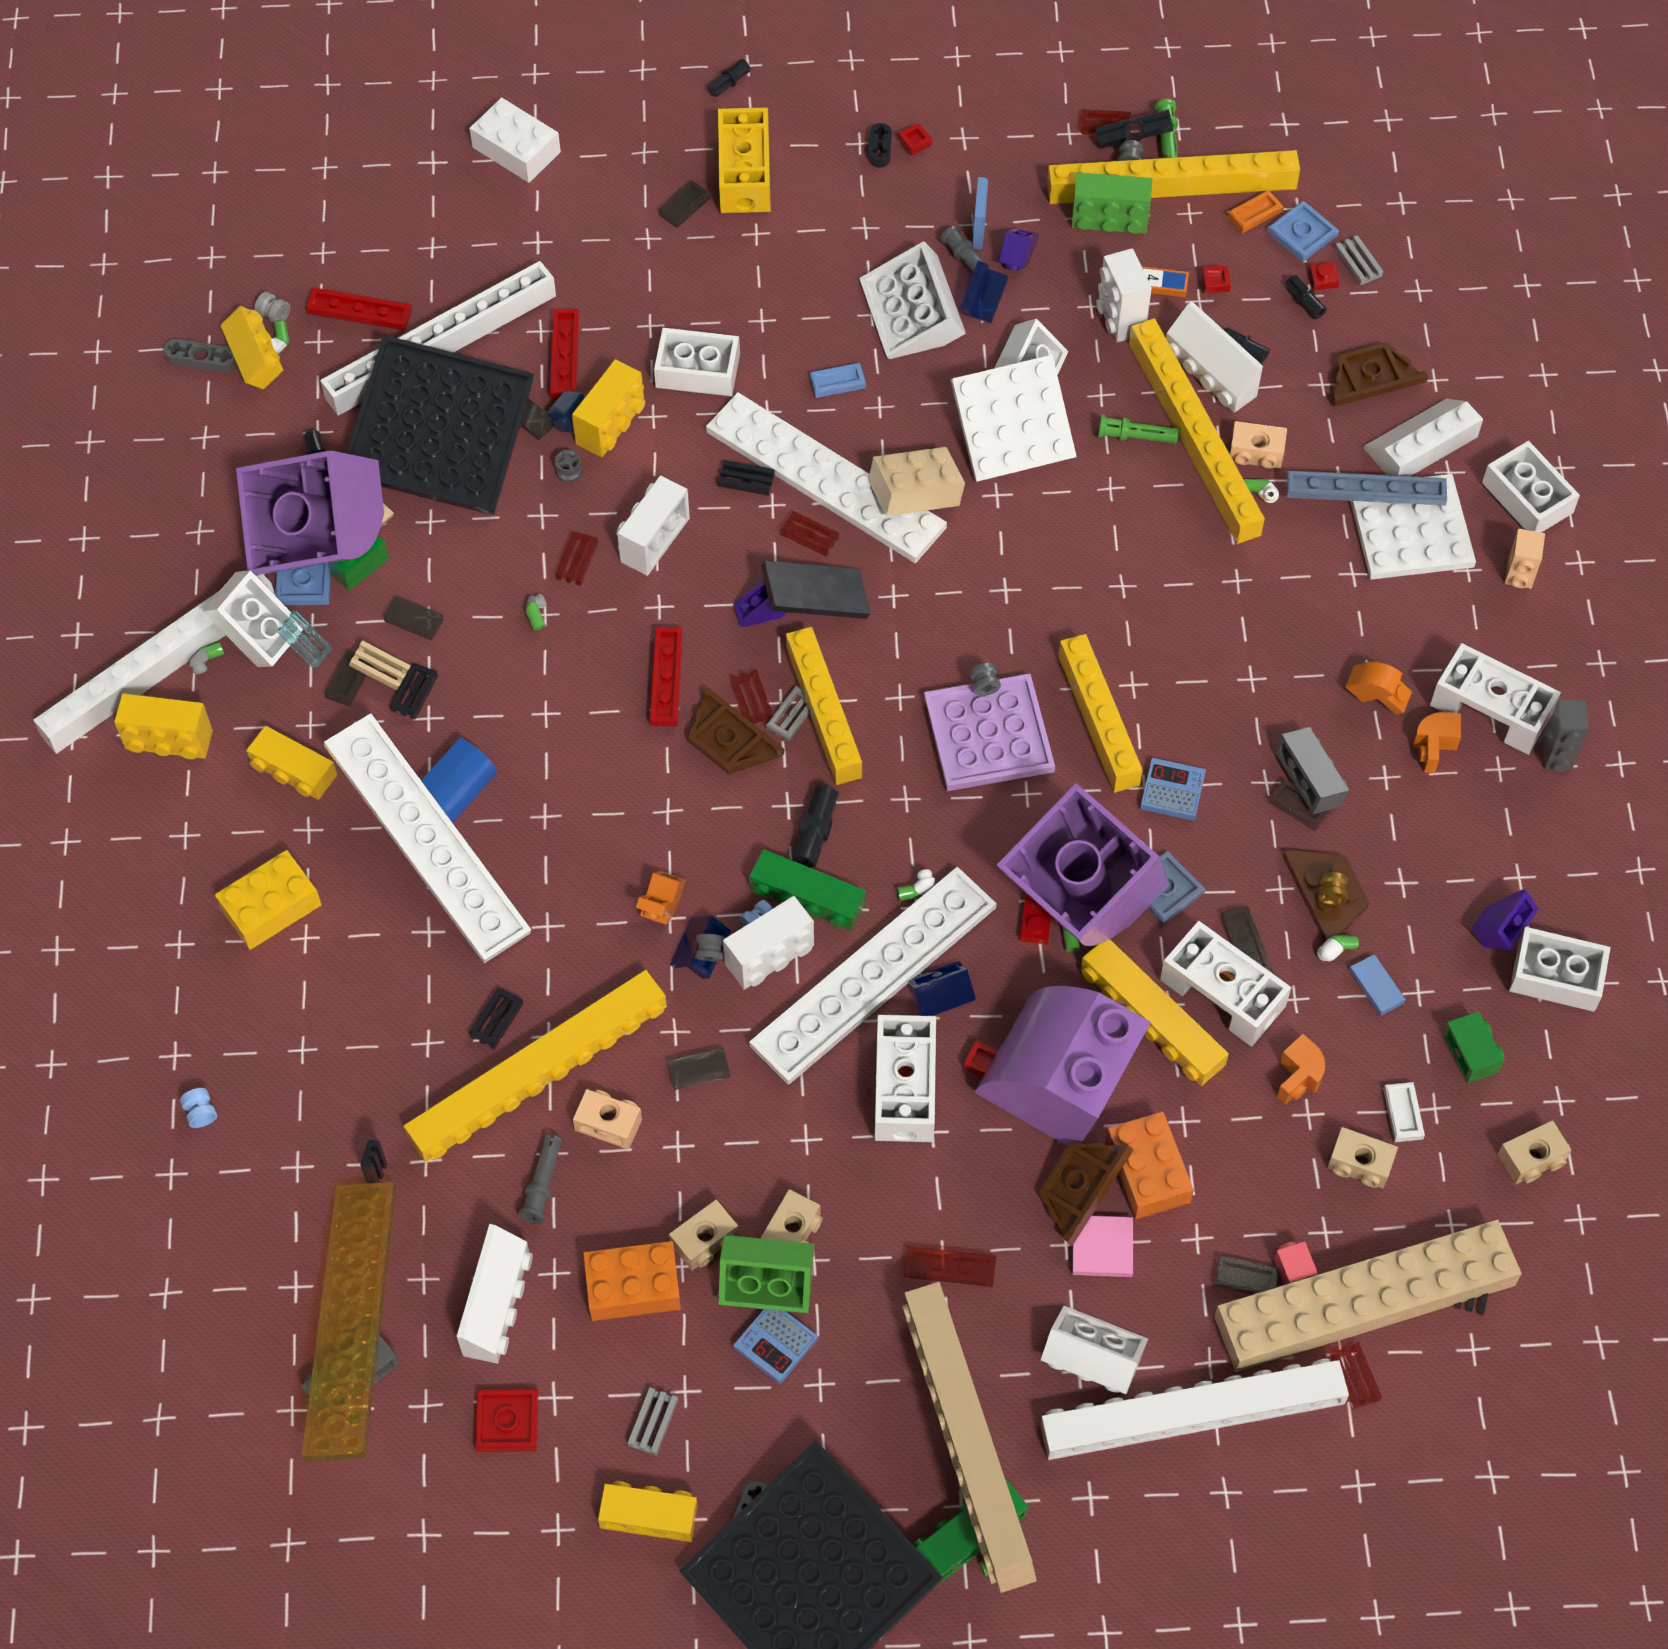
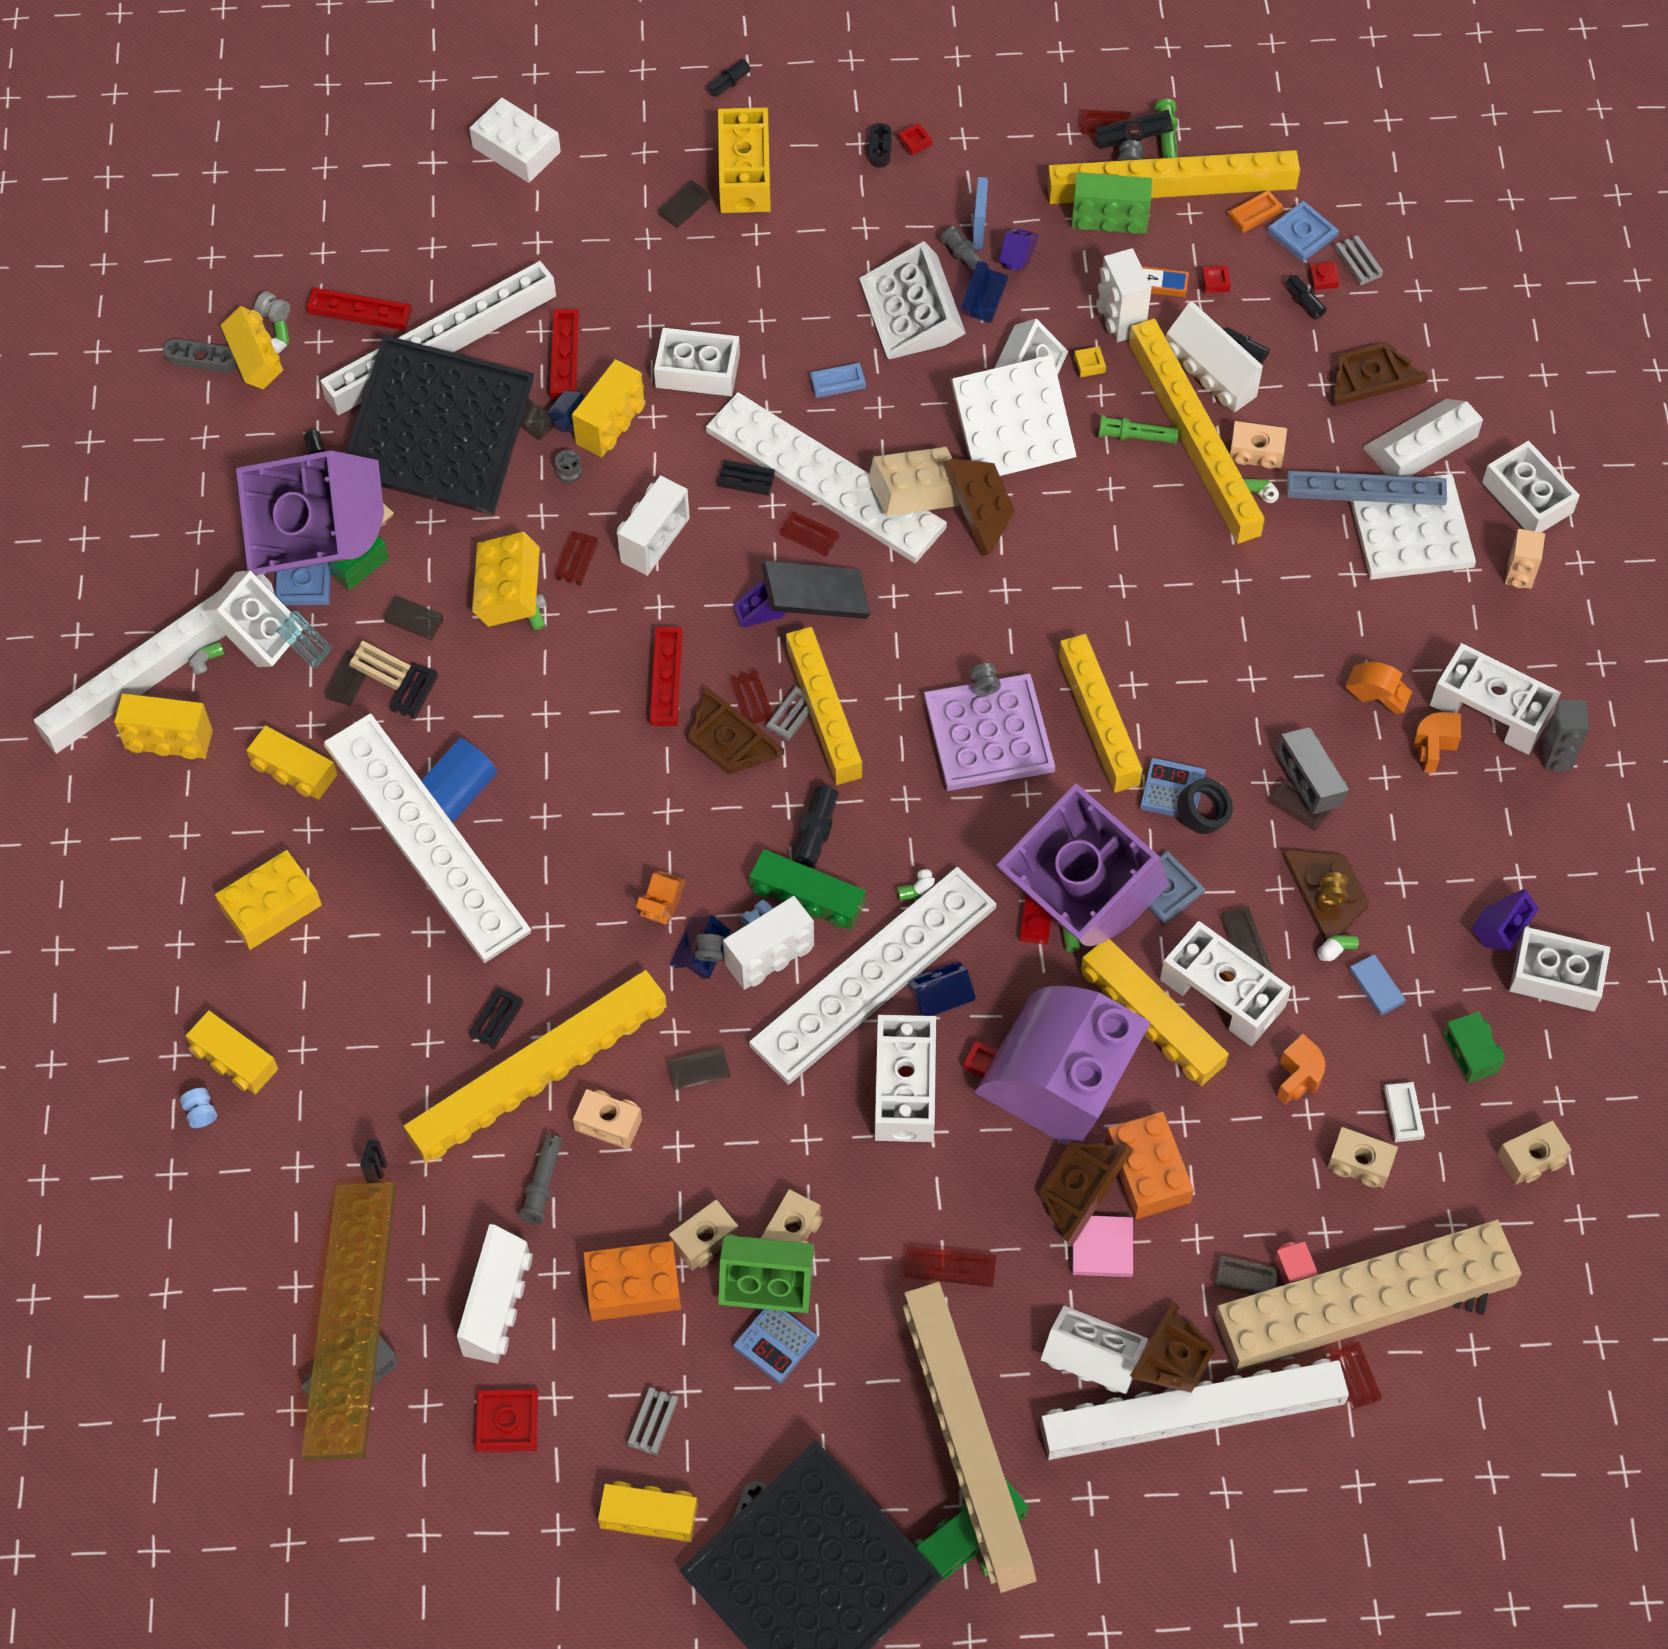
(231, 1053): none -> yellow brick
(506, 579): none -> yellow brick
(981, 499): none -> reddish brown wing
(1090, 361): none -> yellow plate
(1174, 1354): none -> reddish brown wing
(1220, 799): none -> black tyre

